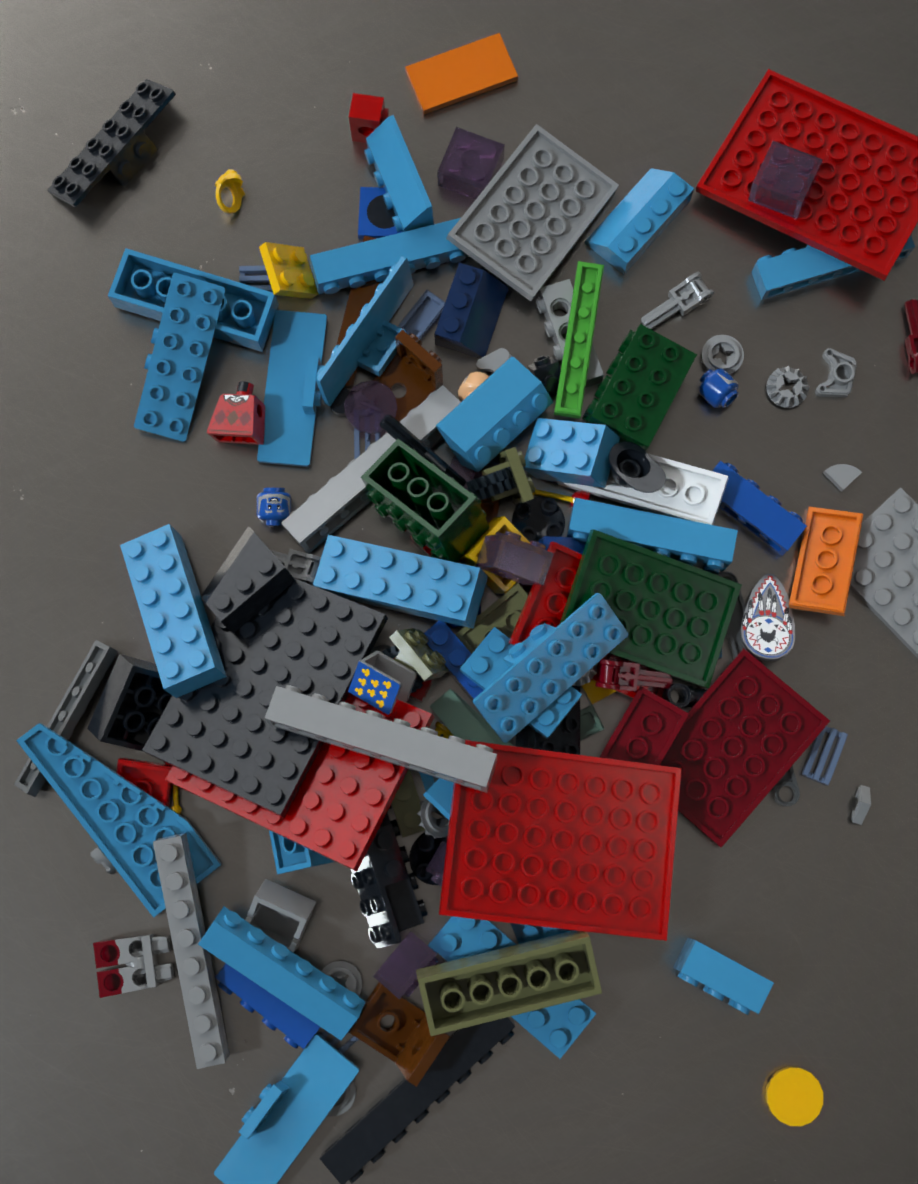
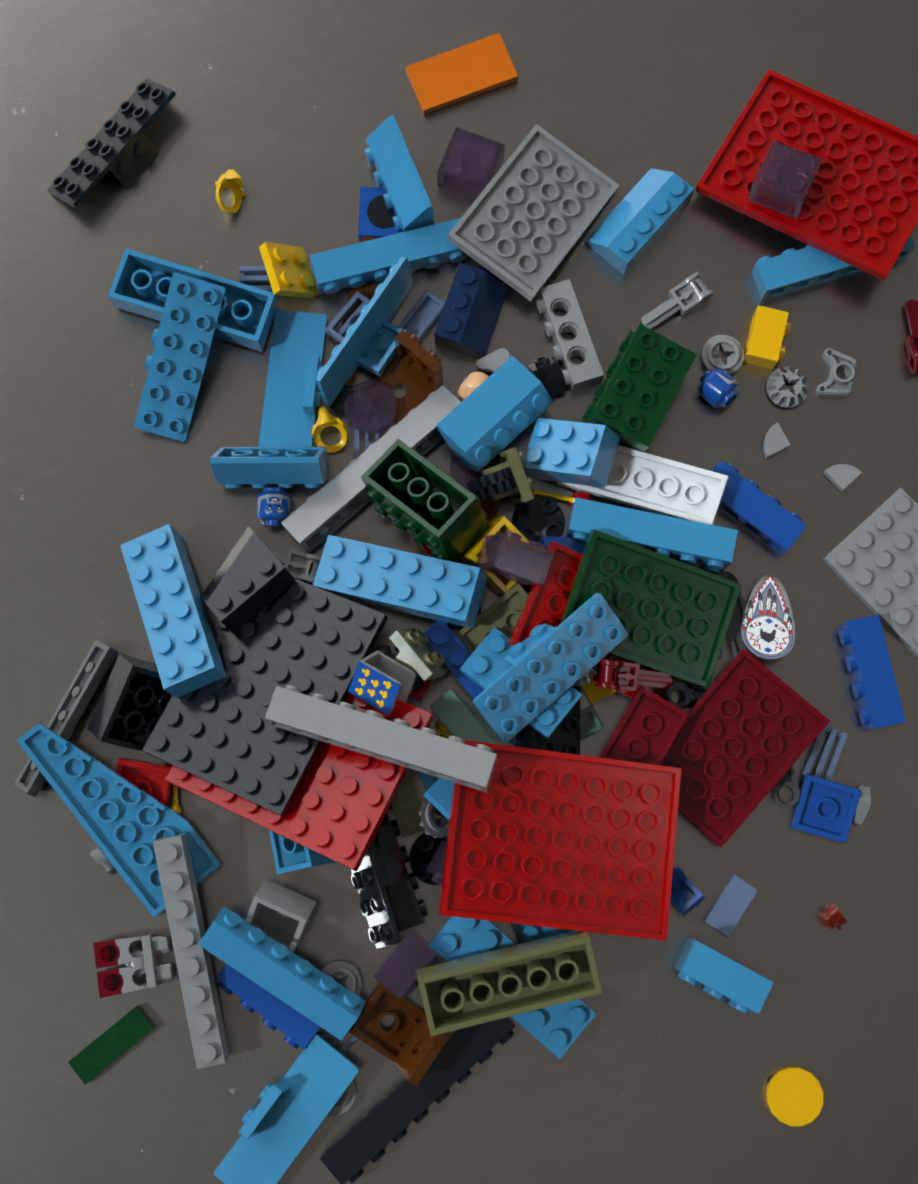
(111, 1045): none -> dark green tile
(238, 417): red torso -> none
(270, 466): none -> dark azure slope
(326, 419): none -> yellow piece
(330, 329): none -> sand blue tile
(366, 115): red brick -> none
(398, 431): black axle -> none
(579, 340): bright green tile -> none
(635, 468): black piece -> none
(684, 893): none -> blue bracket
(730, 905): none -> sand blue tile
(766, 337): none -> yellow brick
(774, 441): none -> light grey tile
(825, 808): none -> blue tile
(826, 561): orange tile -> none
(833, 917): none -> clear red plate
(872, 673): none -> blue brick

